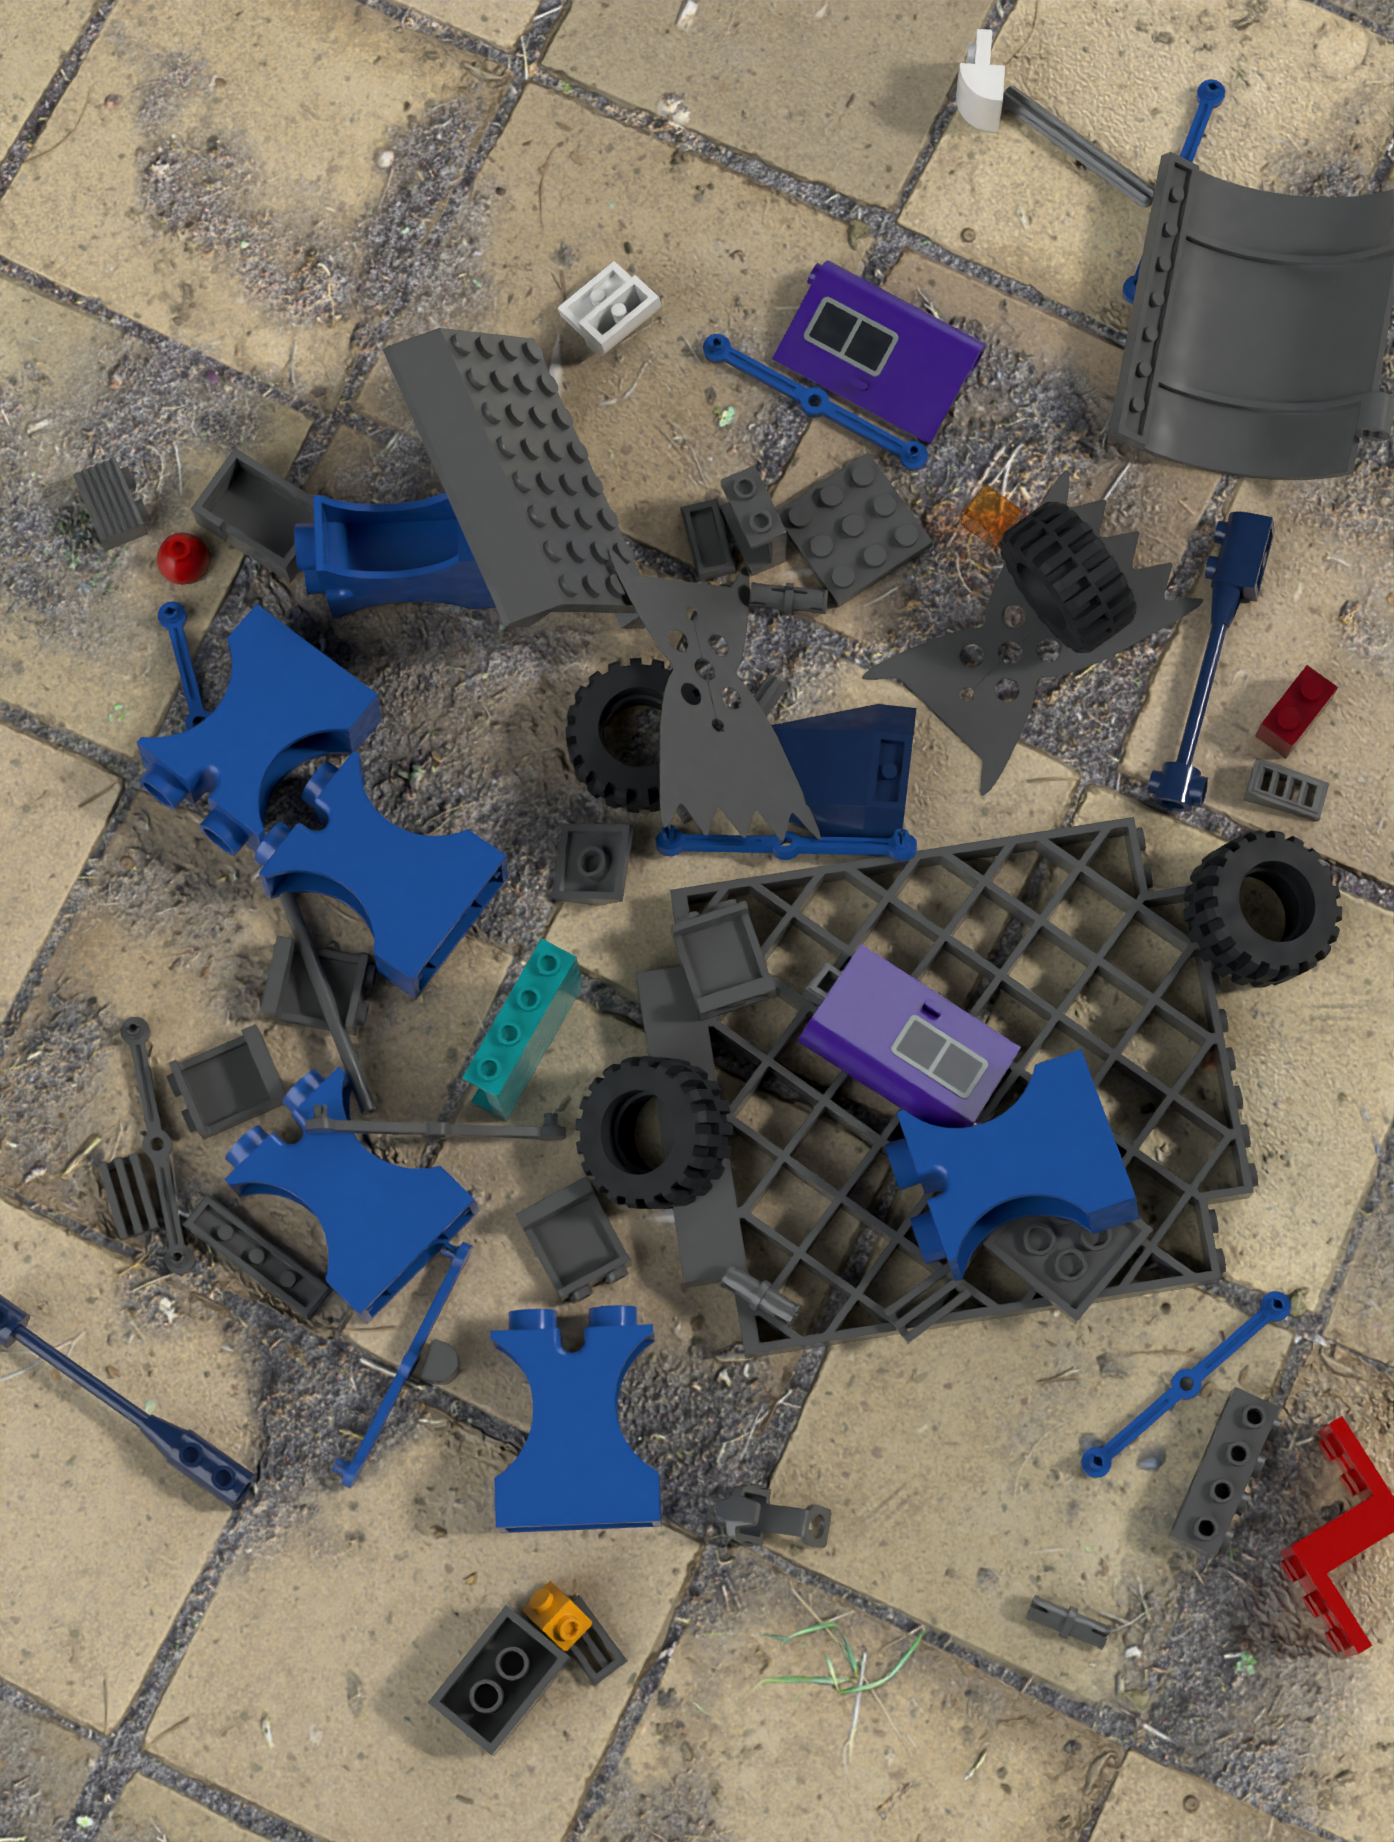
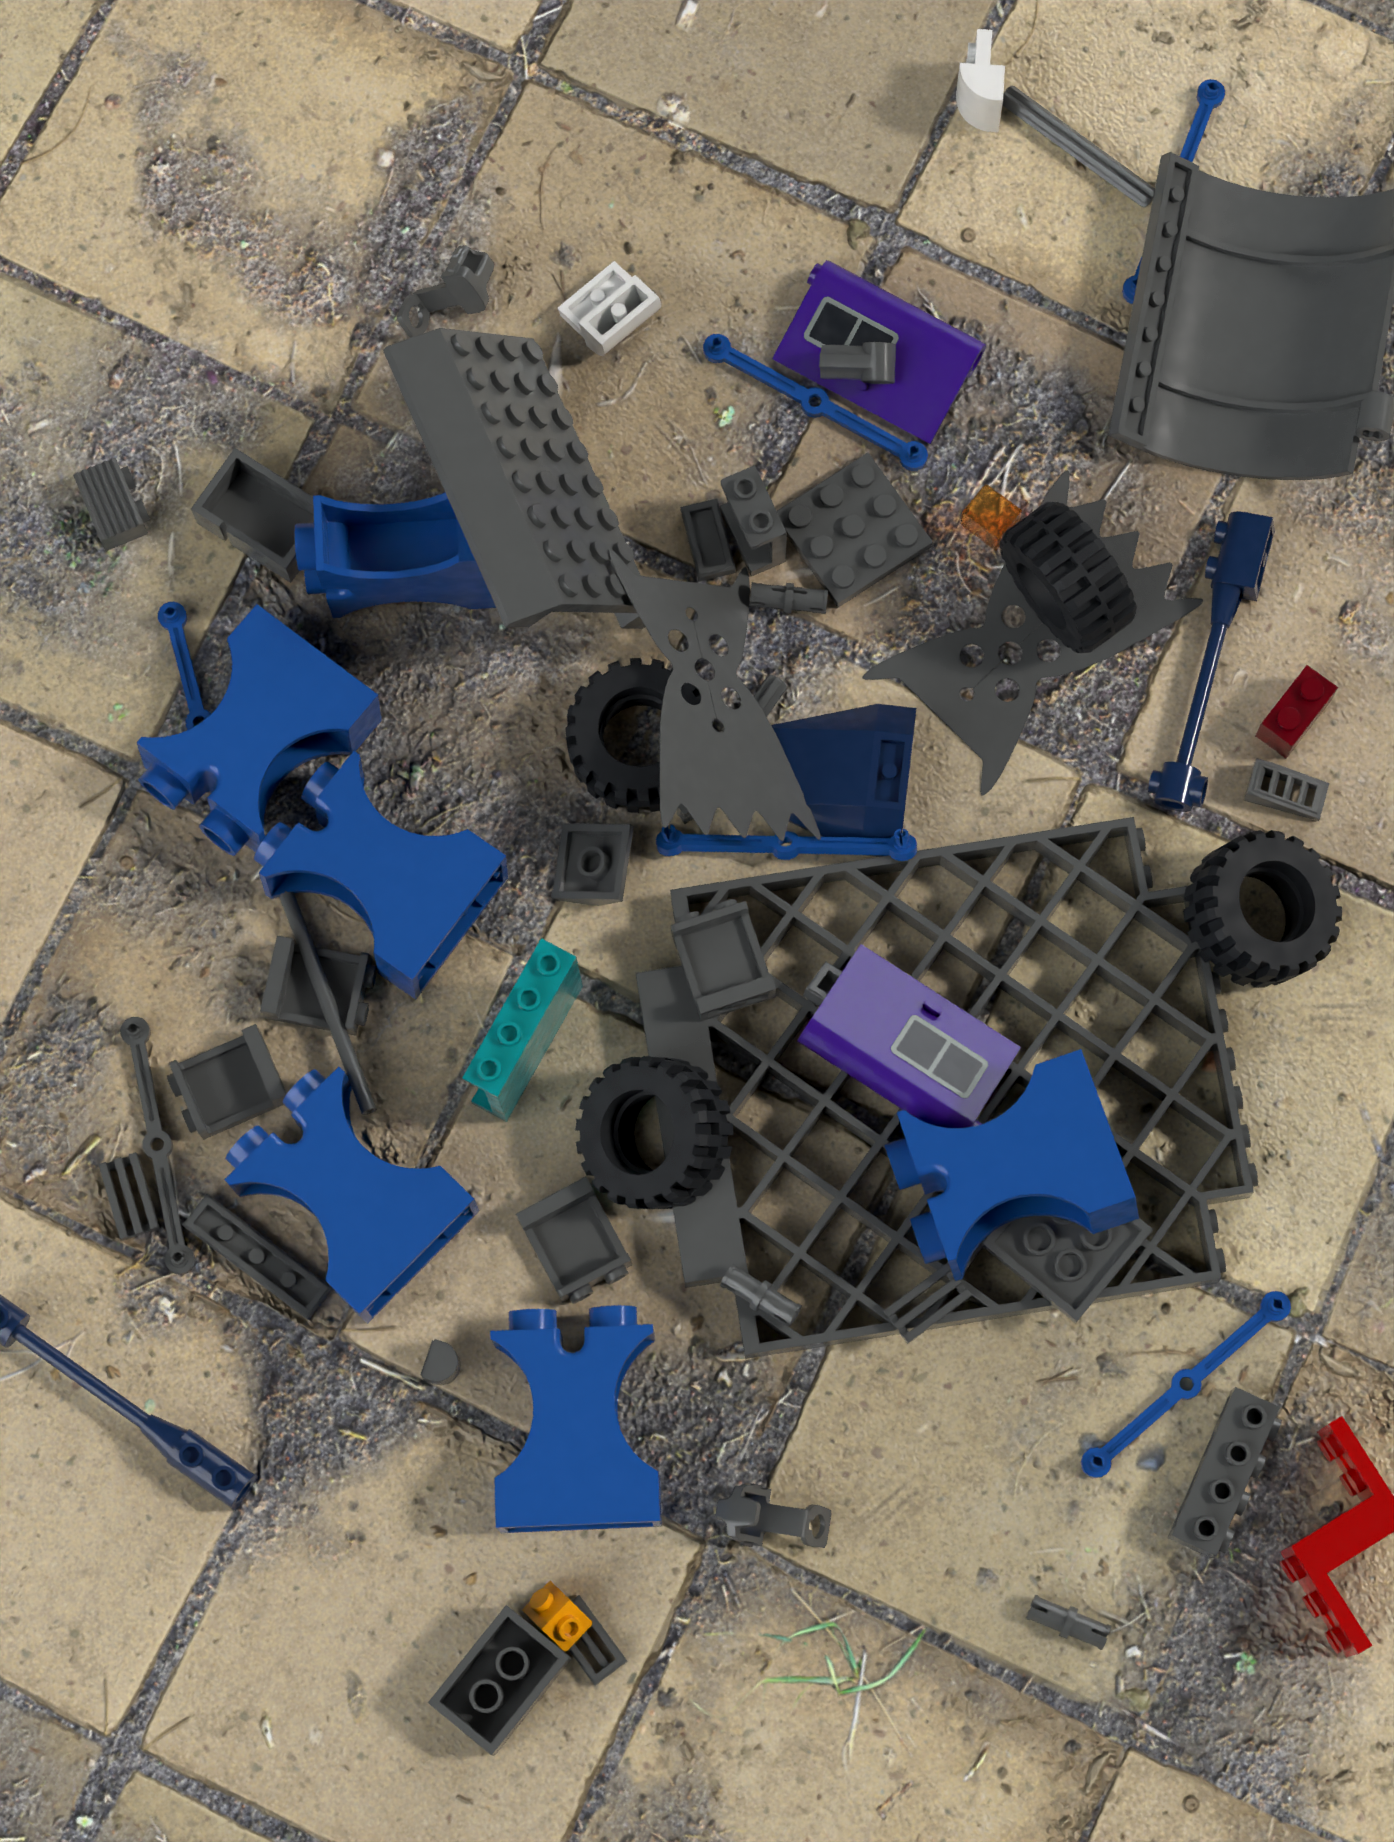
(183, 558): red brick -> none
(435, 1130): dark grey piece -> none
(459, 1257): blue piece -> none
(463, 286): none -> dark grey piece
(869, 363): none -> dark grey piece

